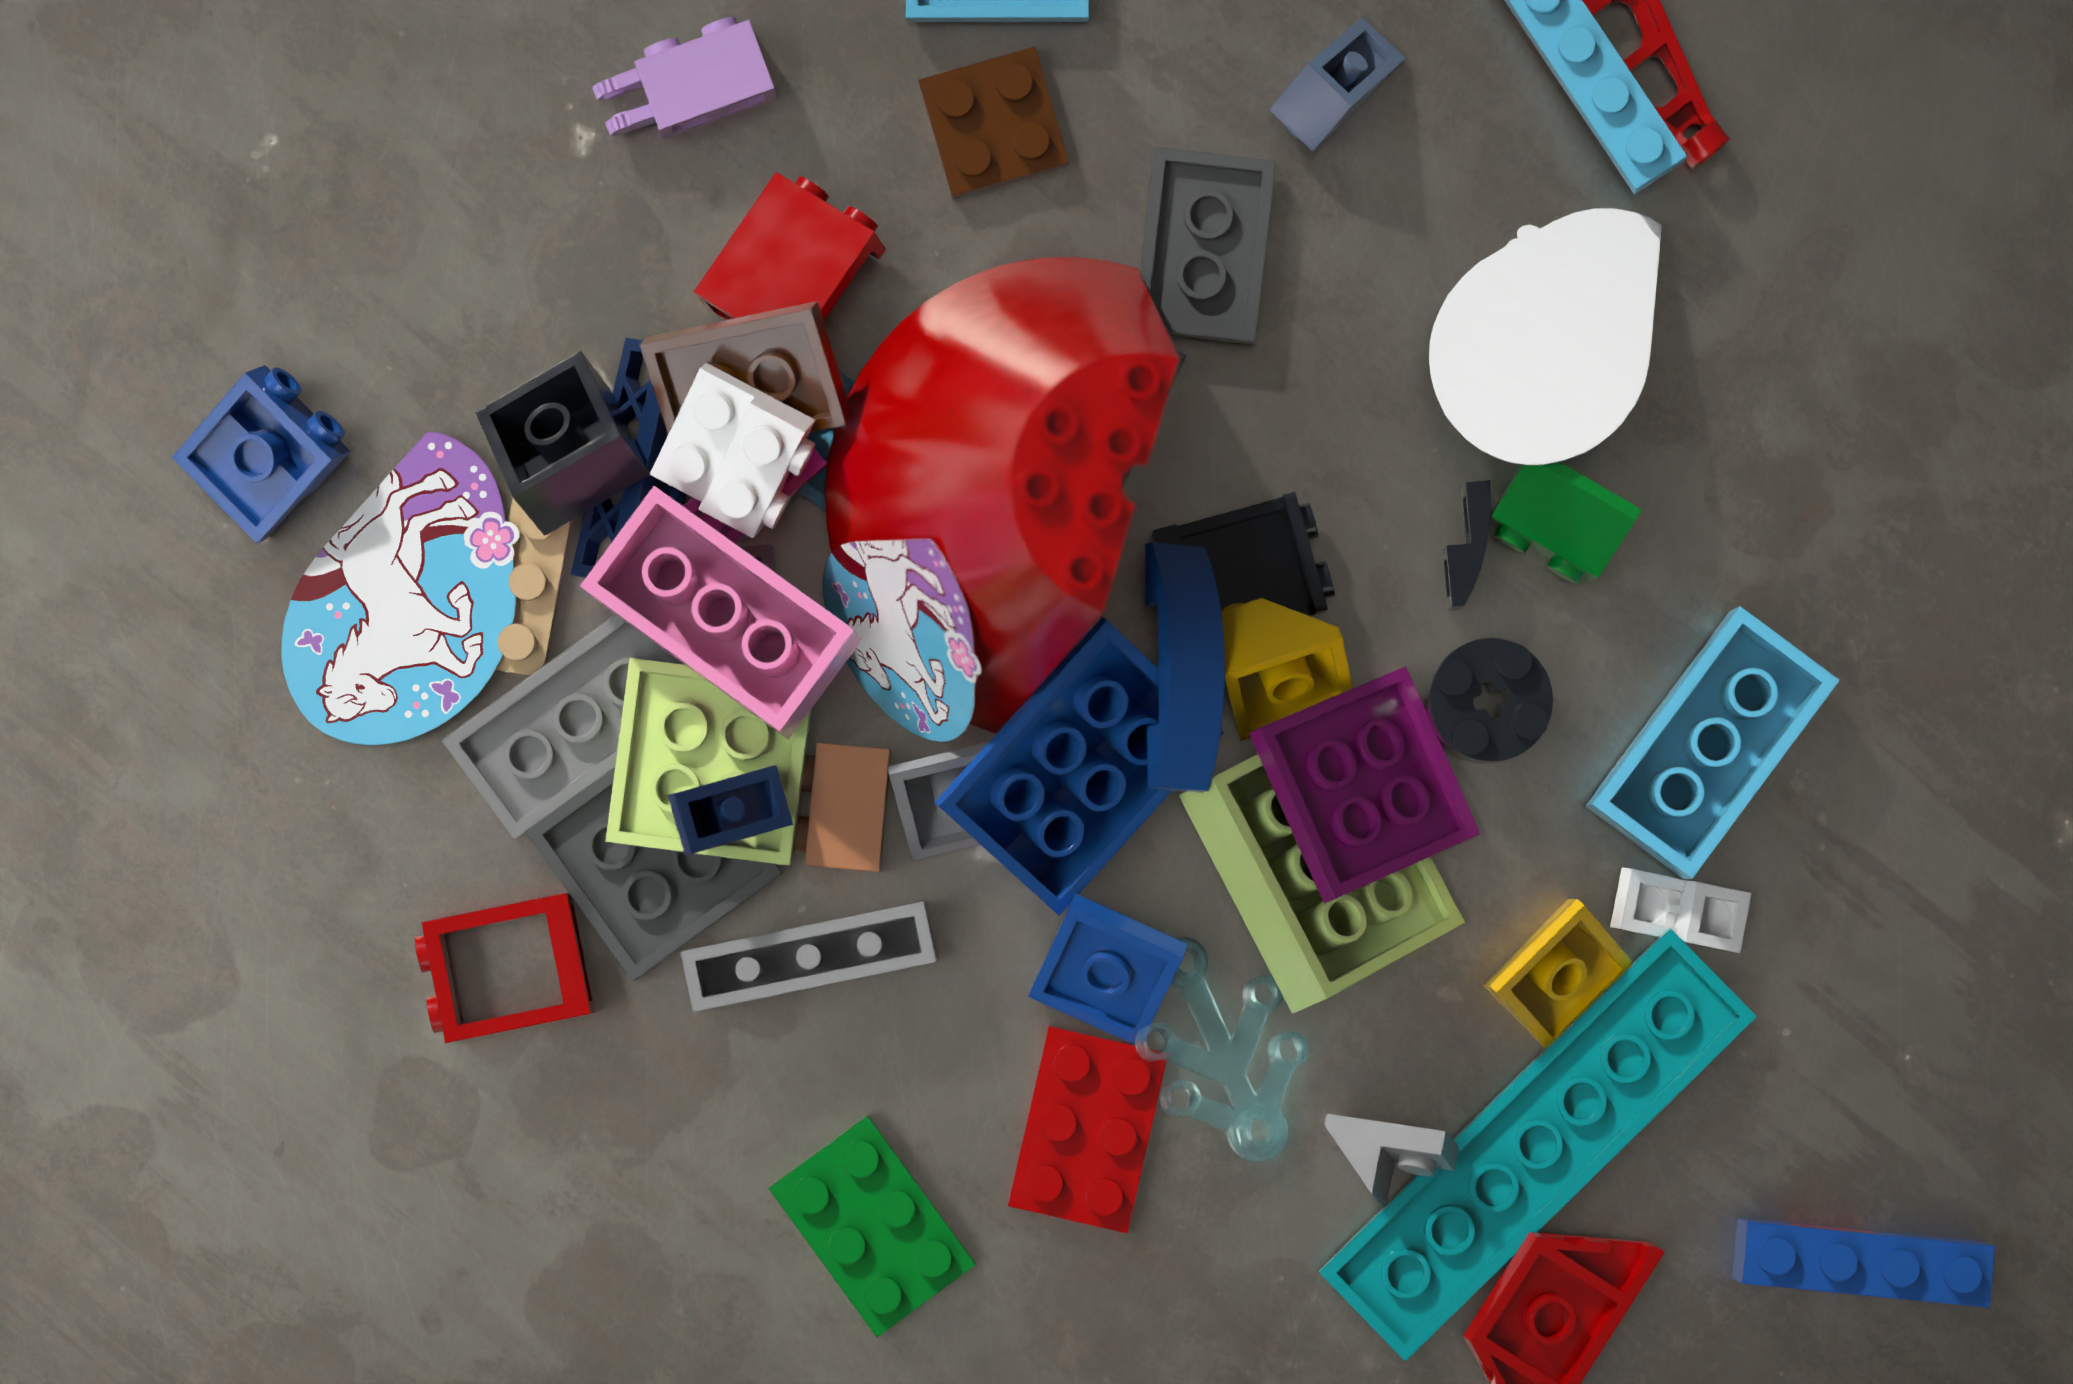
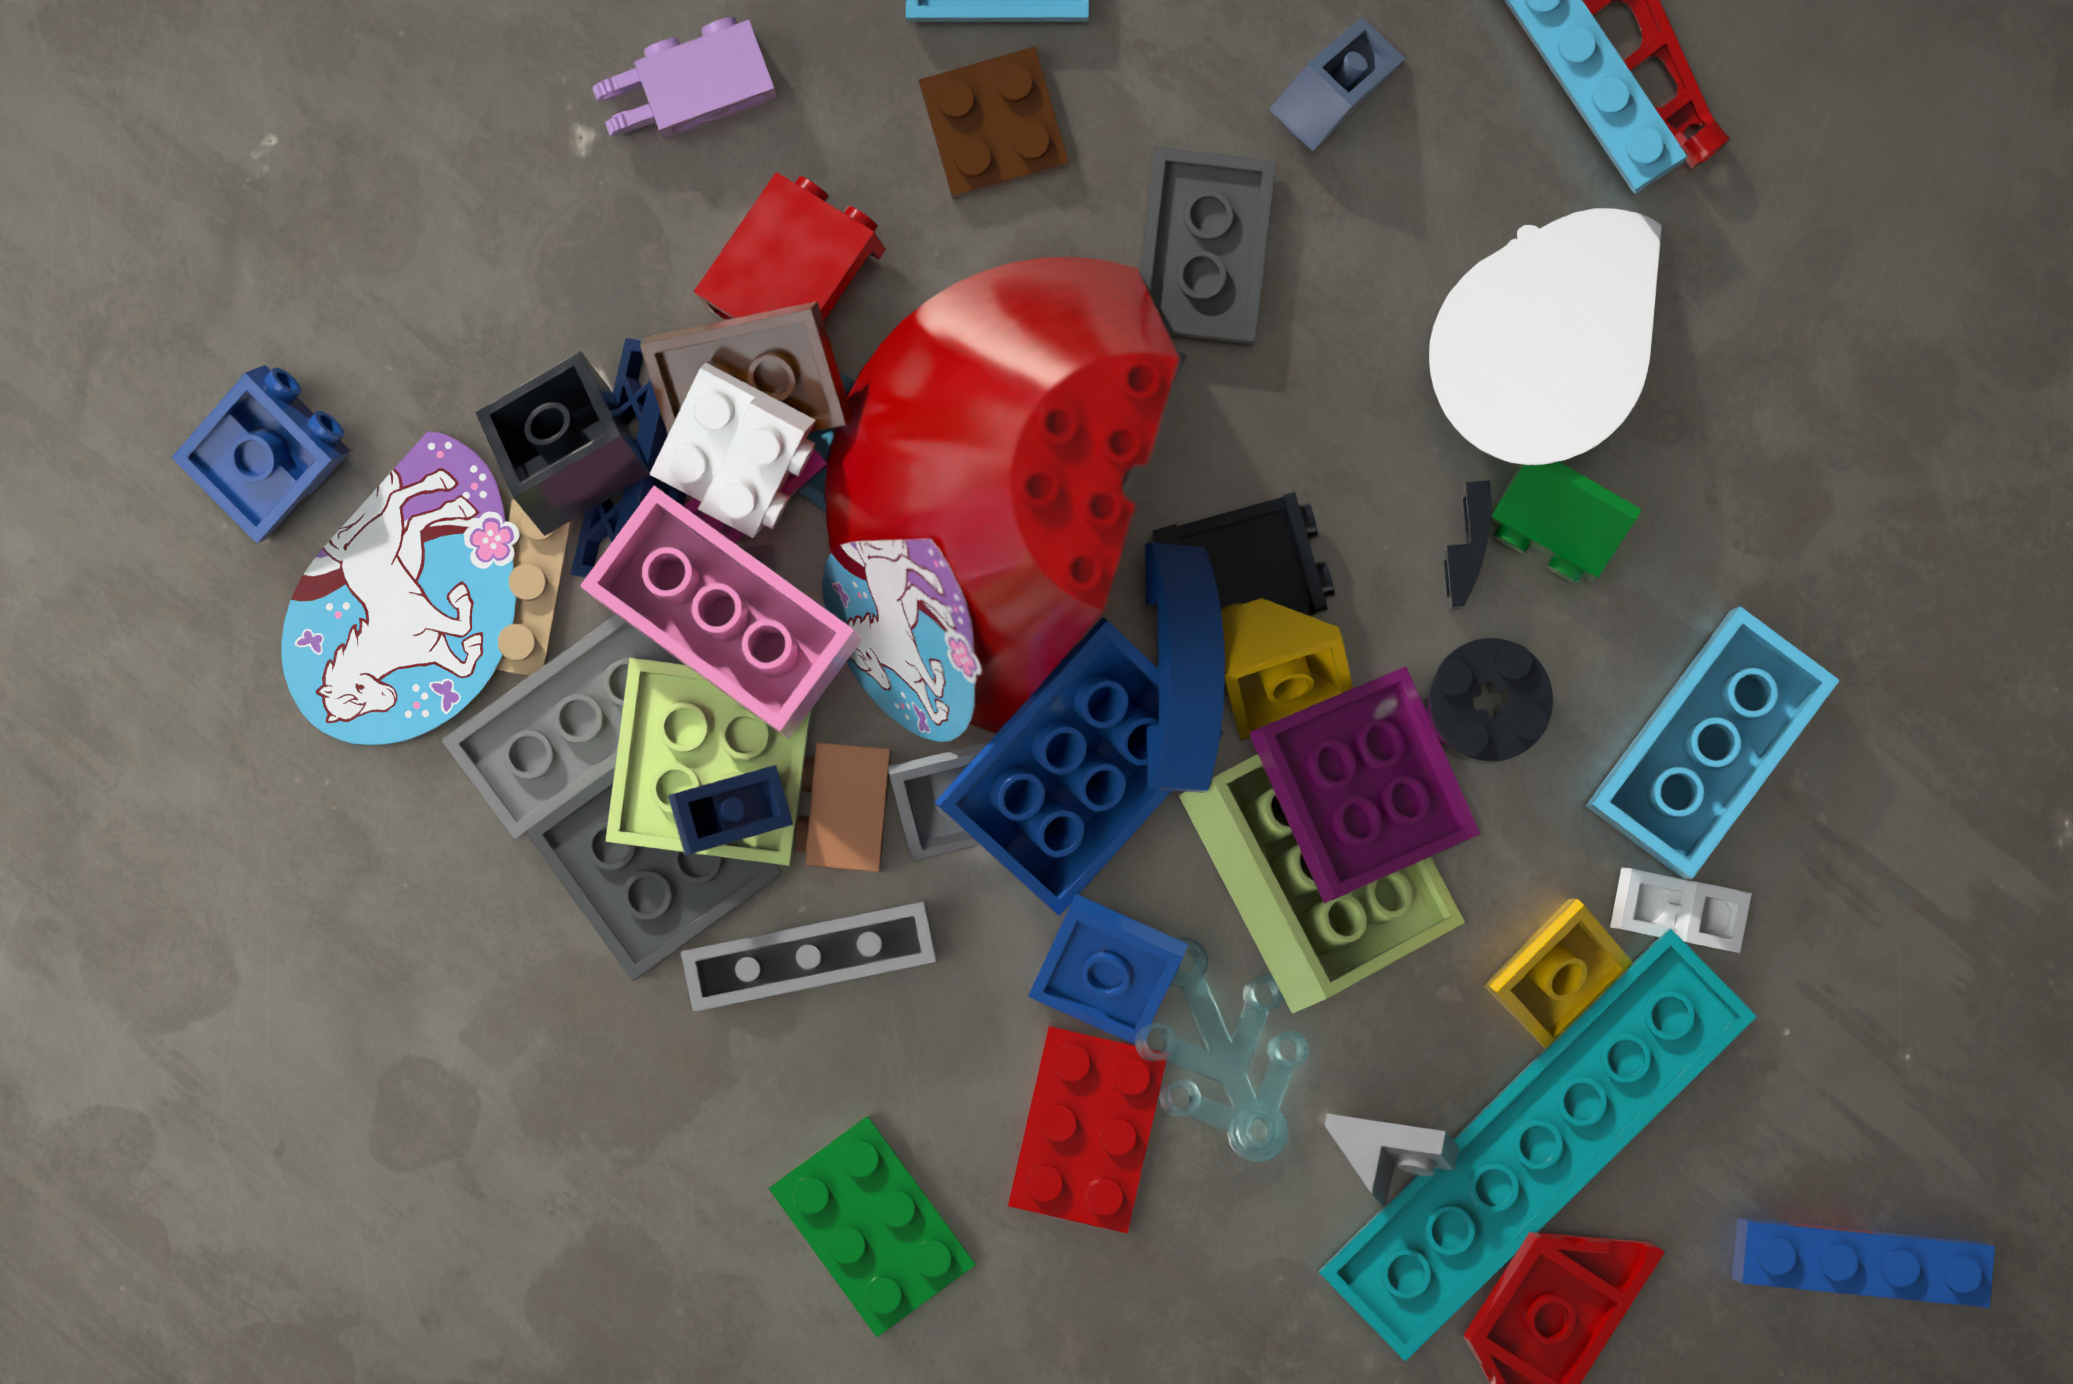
(568, 957): red window -> none

